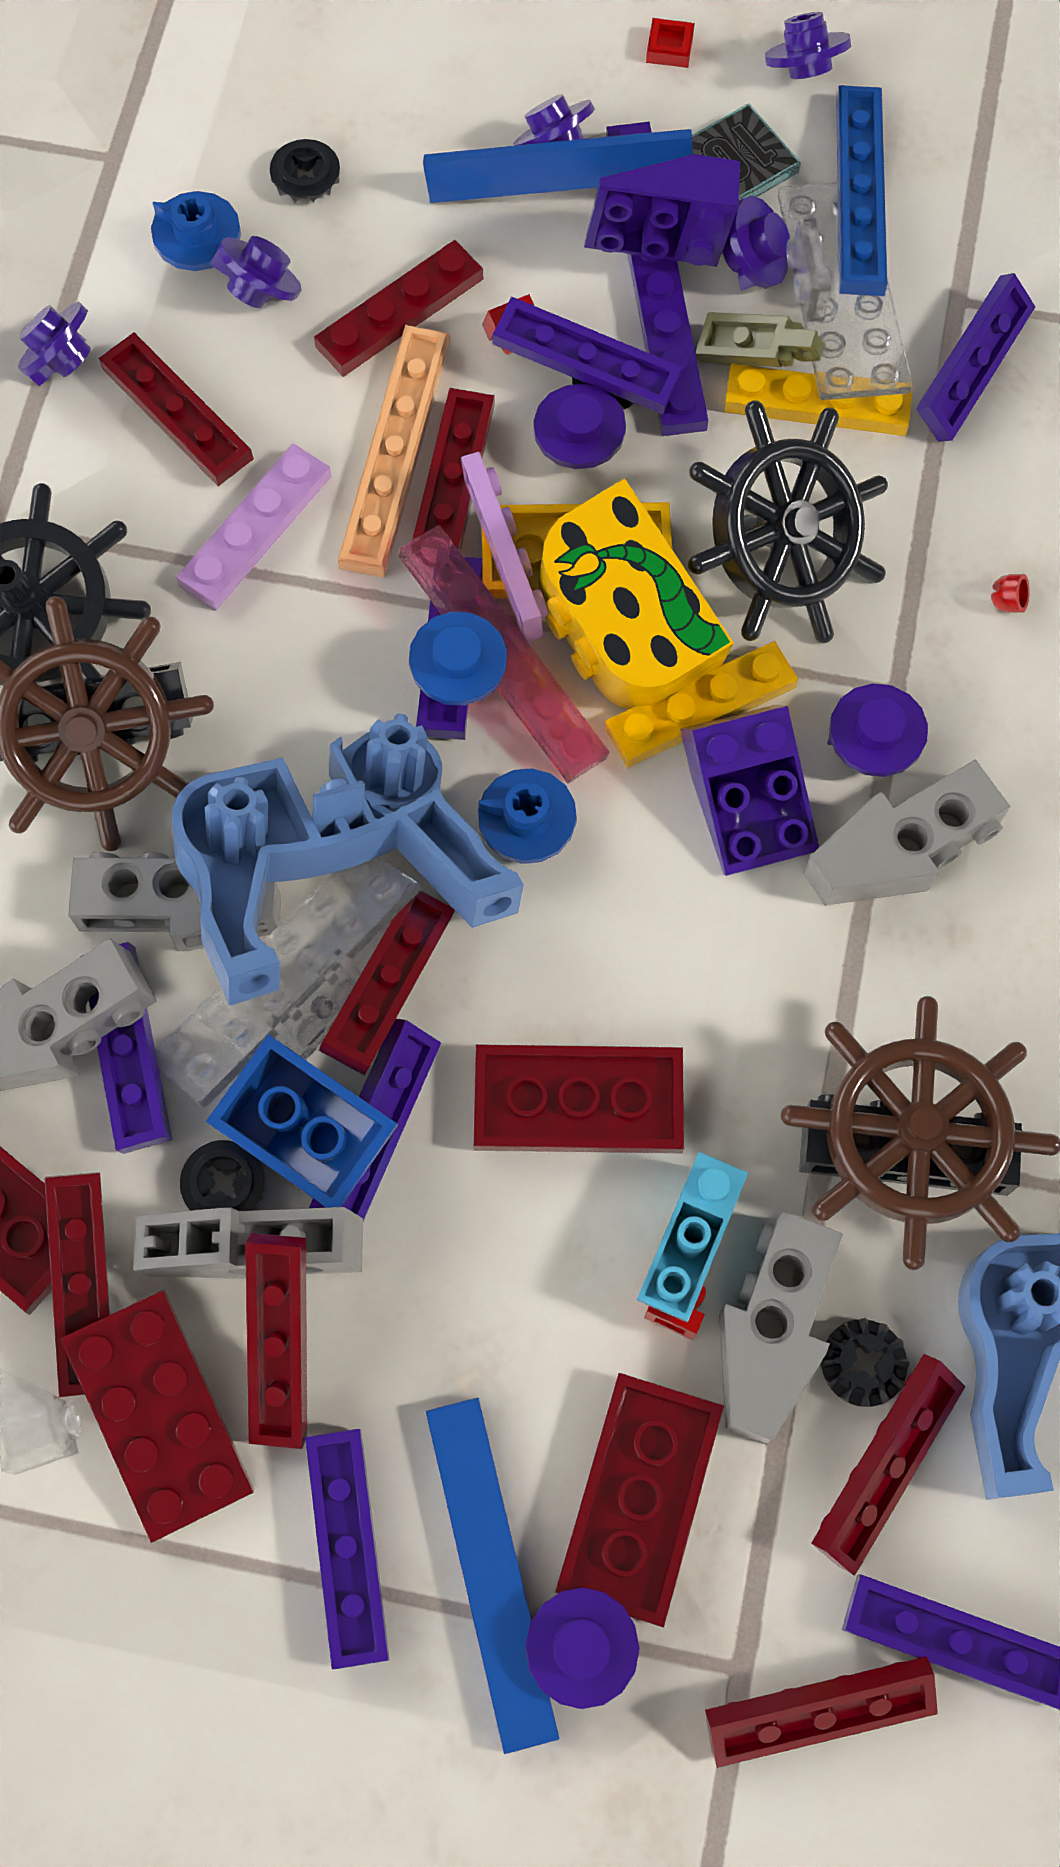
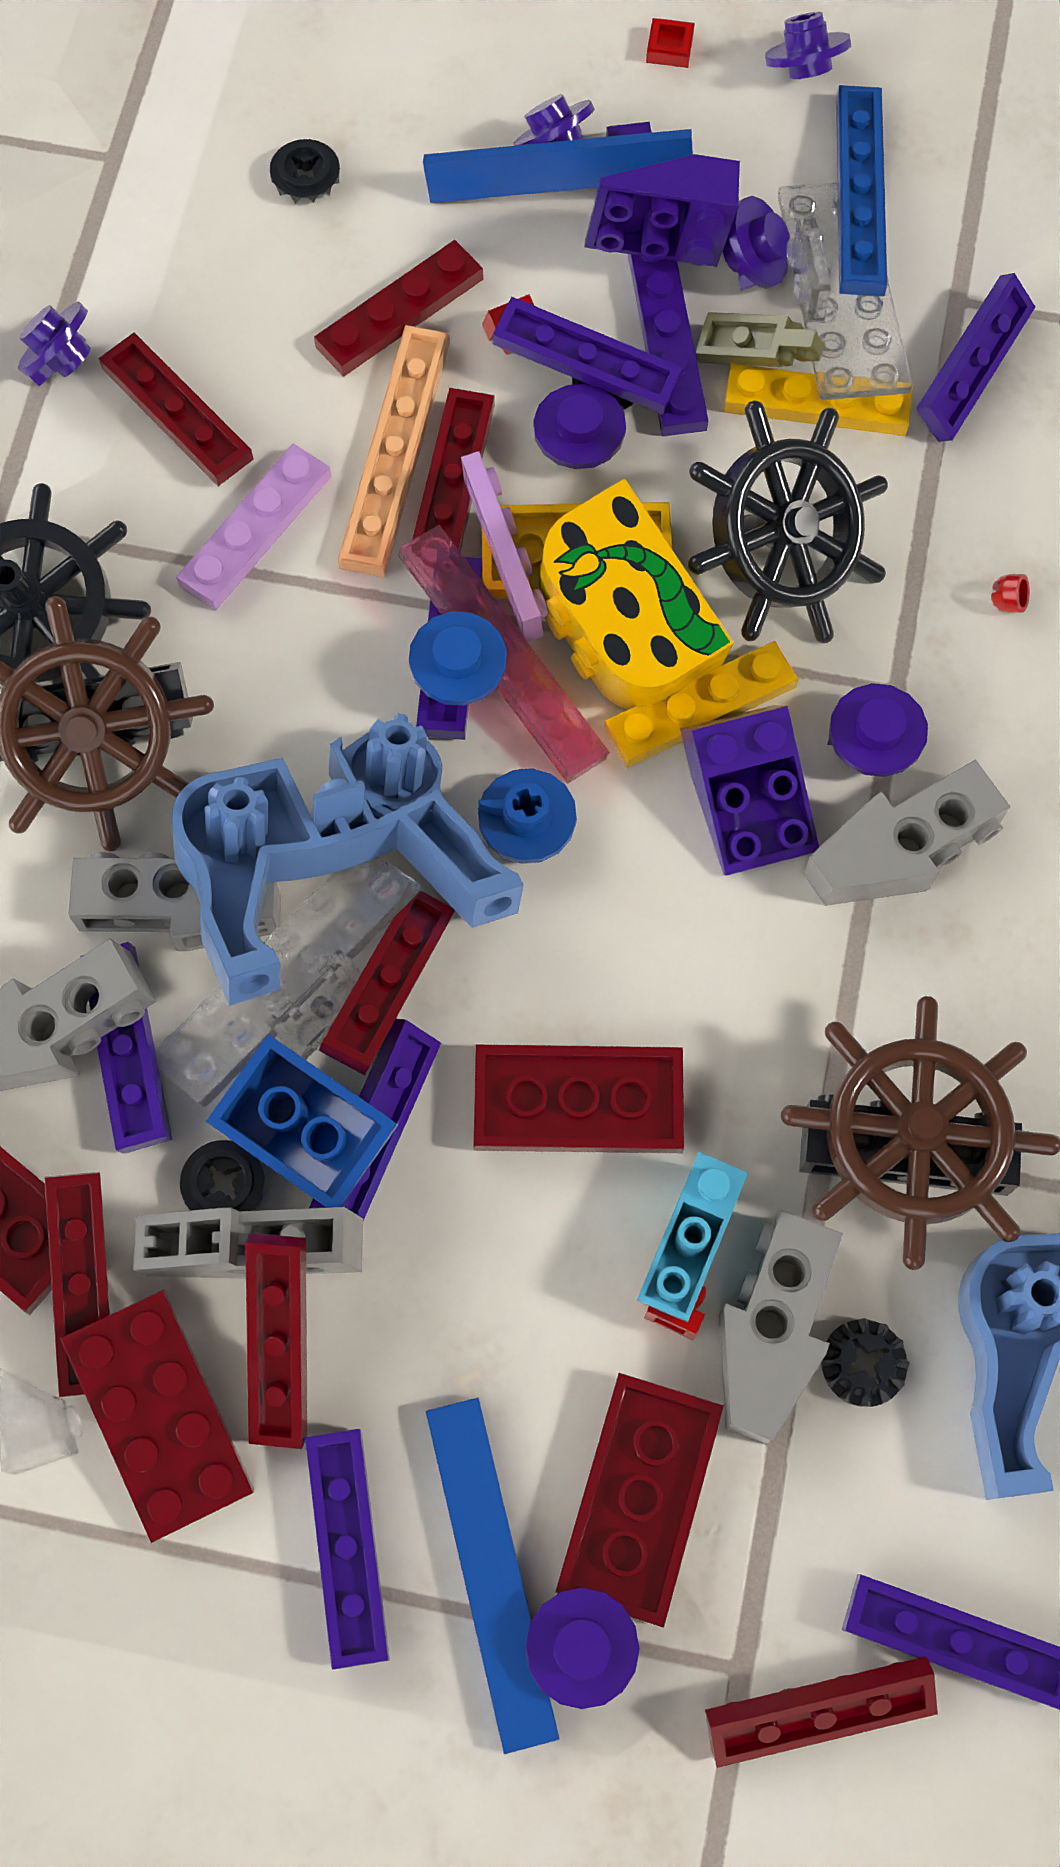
(191, 228): blue piece -> none
(256, 270): dark purple piece -> none
(748, 139): tile -> none
(888, 1464): dark red plate -> none

